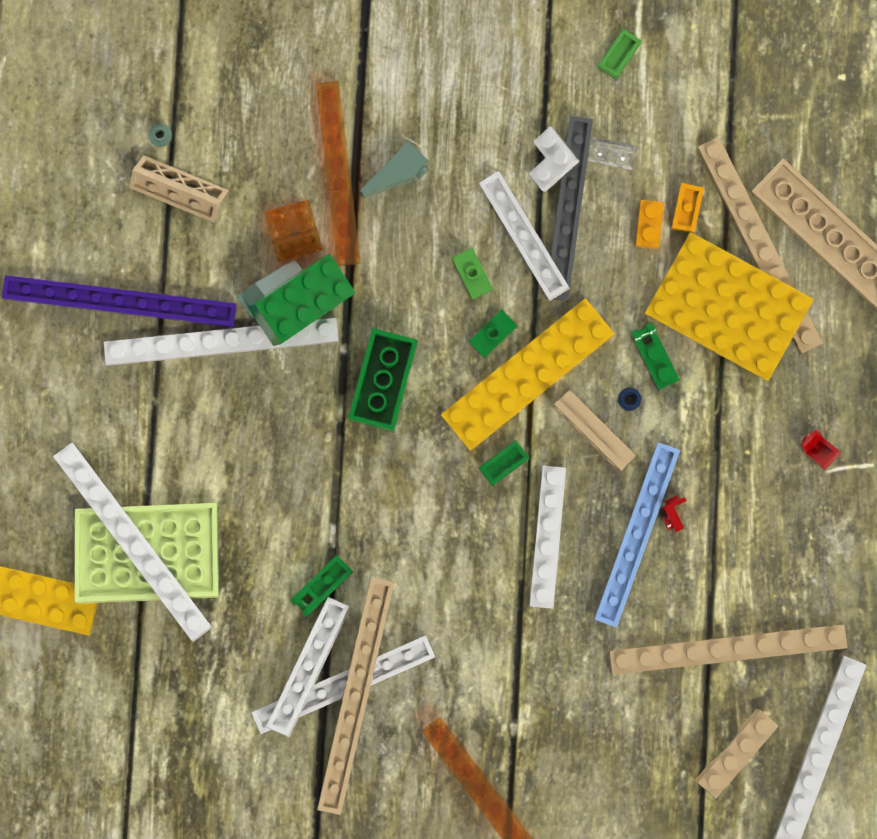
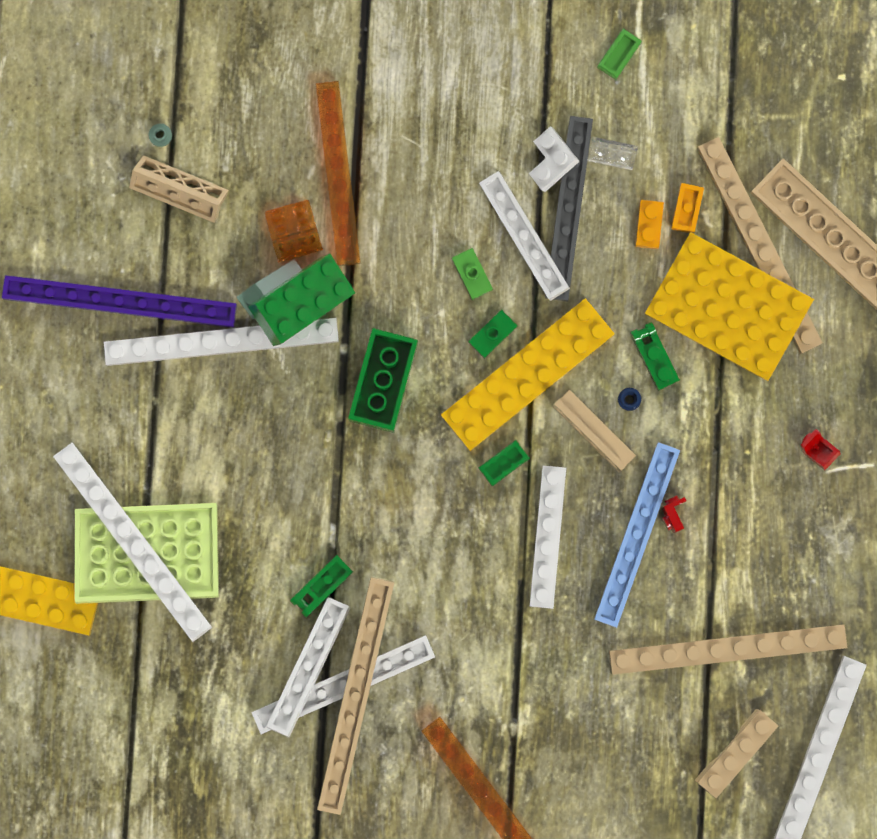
(398, 171): sand green slope -> none

